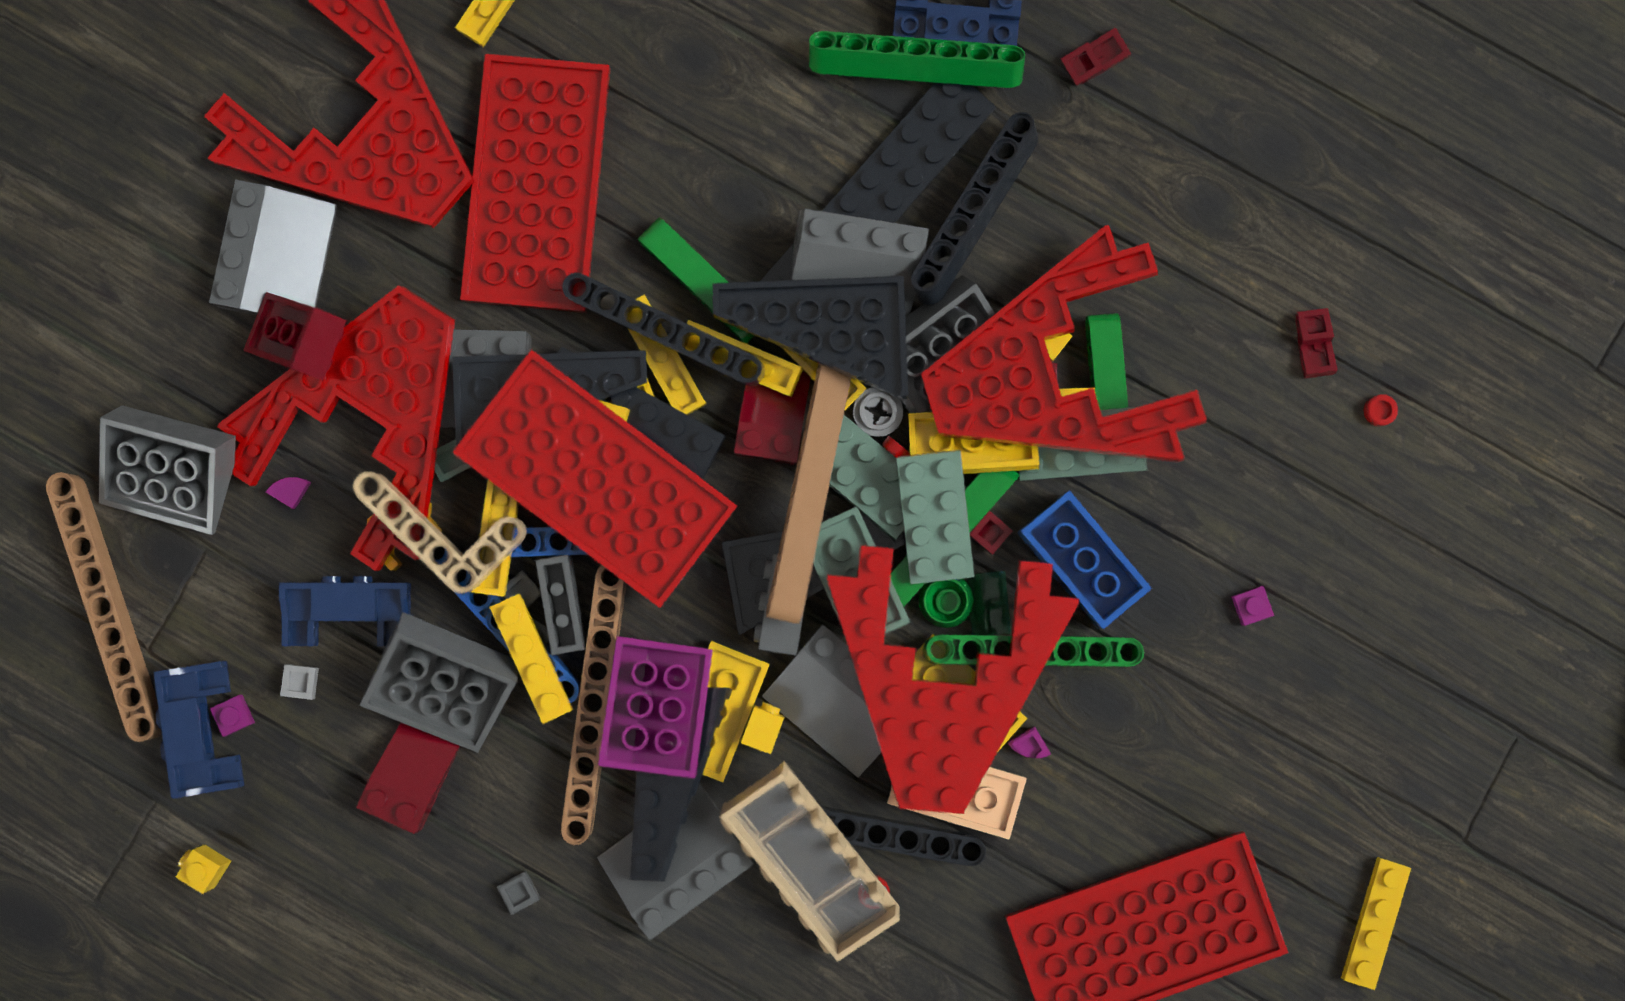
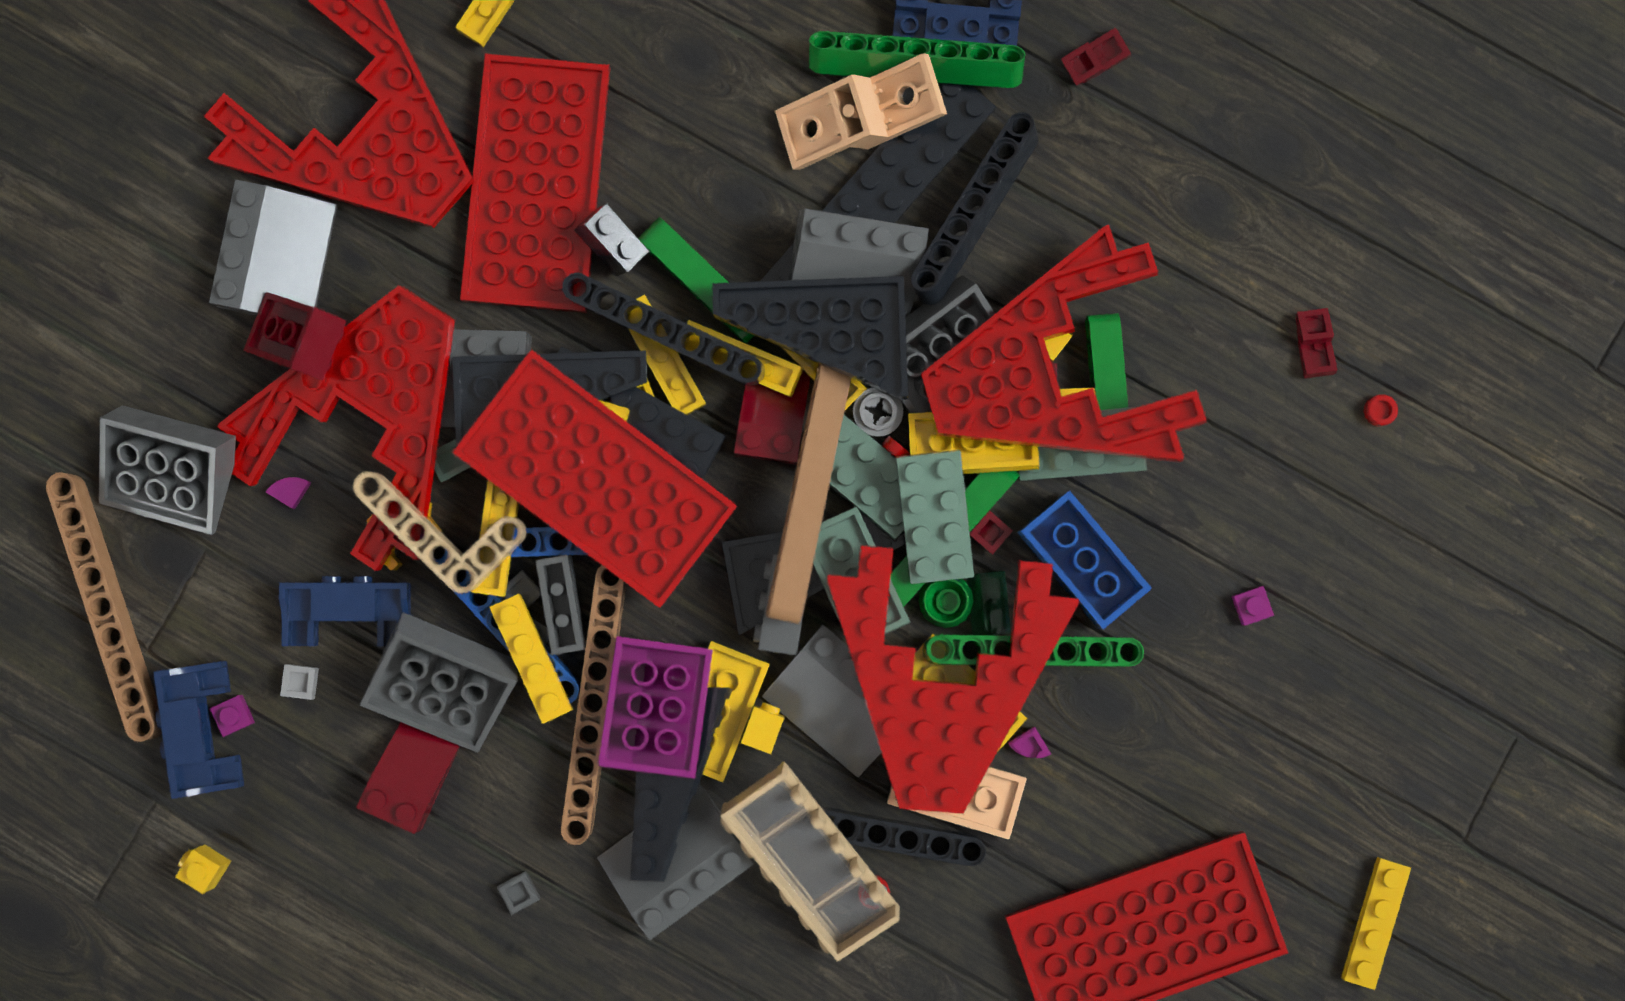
(611, 240): none -> brick
(860, 111): none -> light nougat bracket

